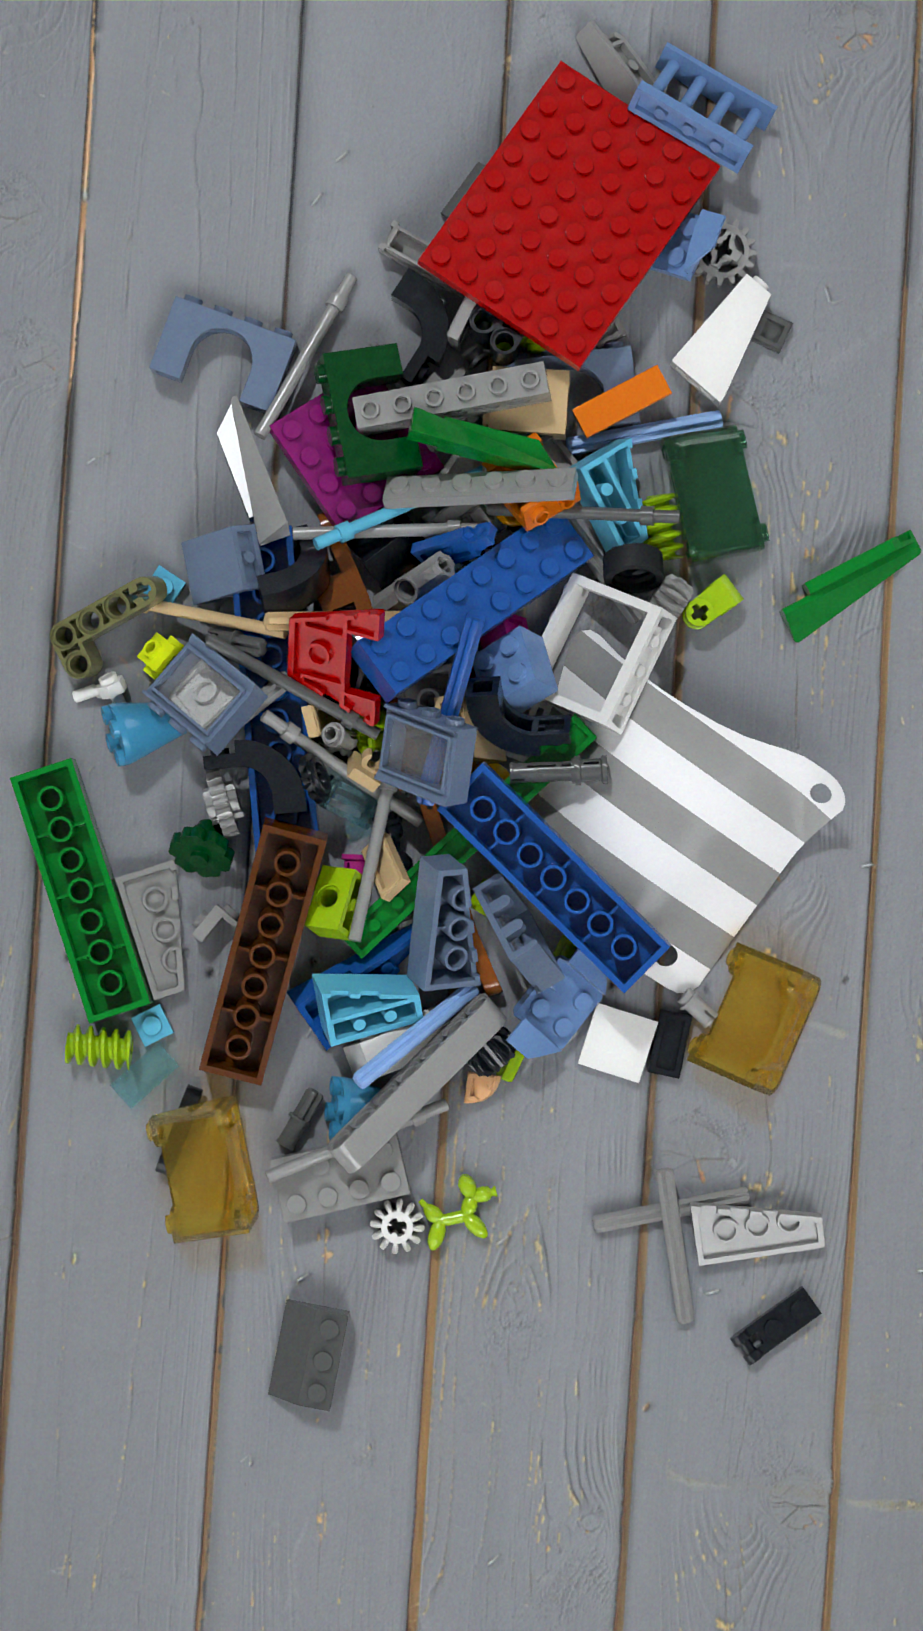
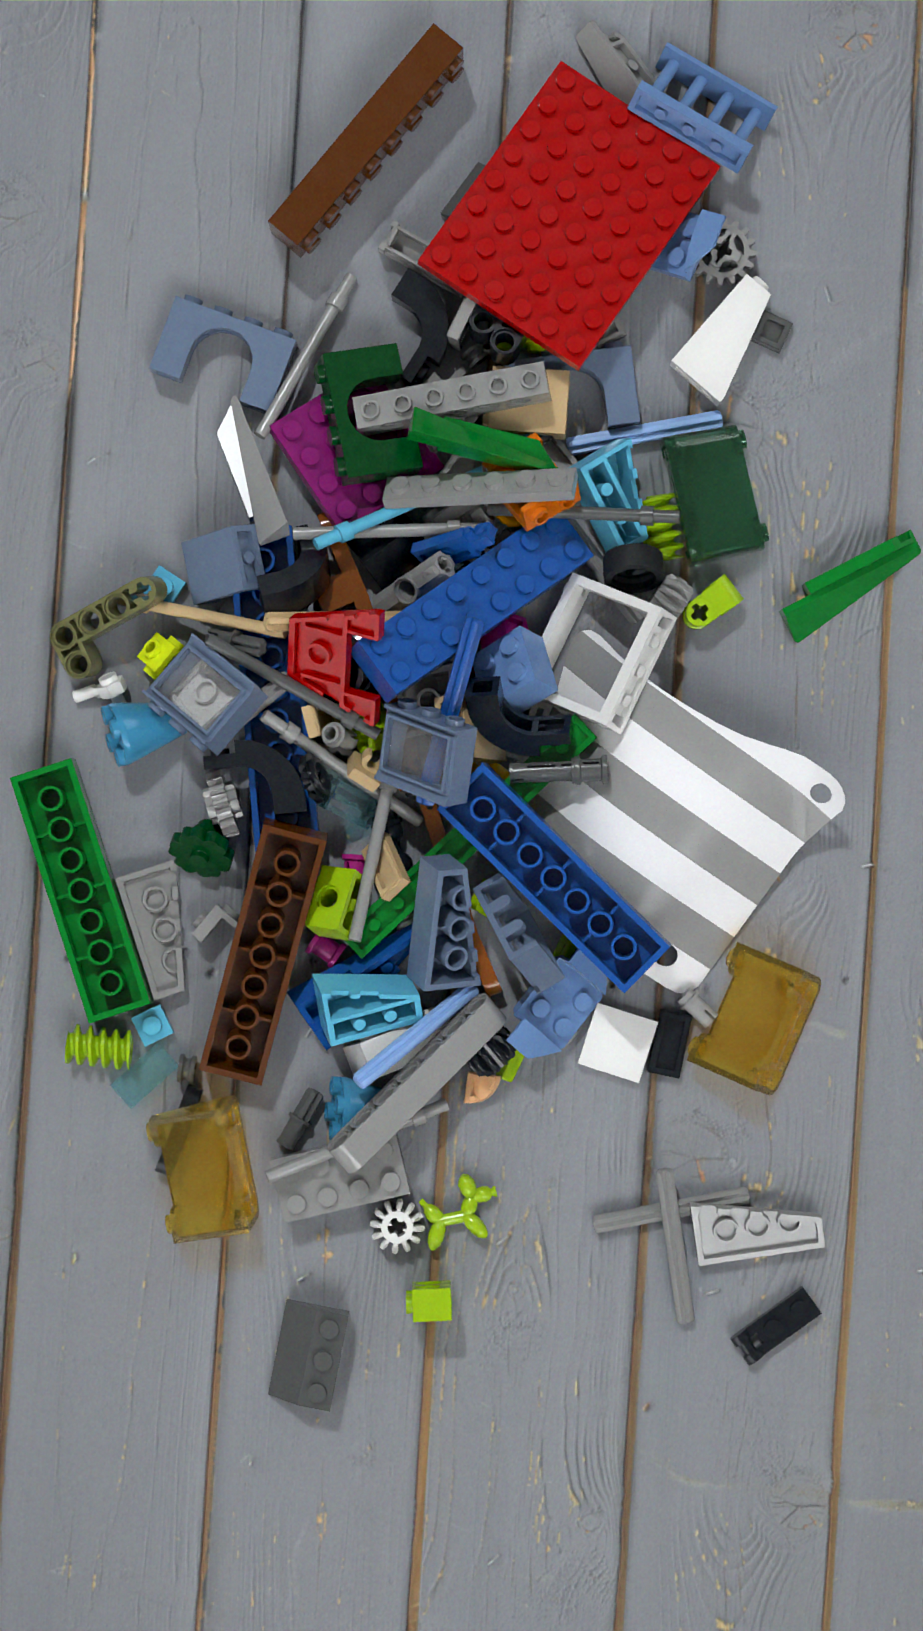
(186, 1068): none -> dark grey bush
(326, 949): none -> dark pink bush
(367, 141): none -> reddish brown brick
(430, 1301): none -> lime brick
(621, 401): orange tile -> none

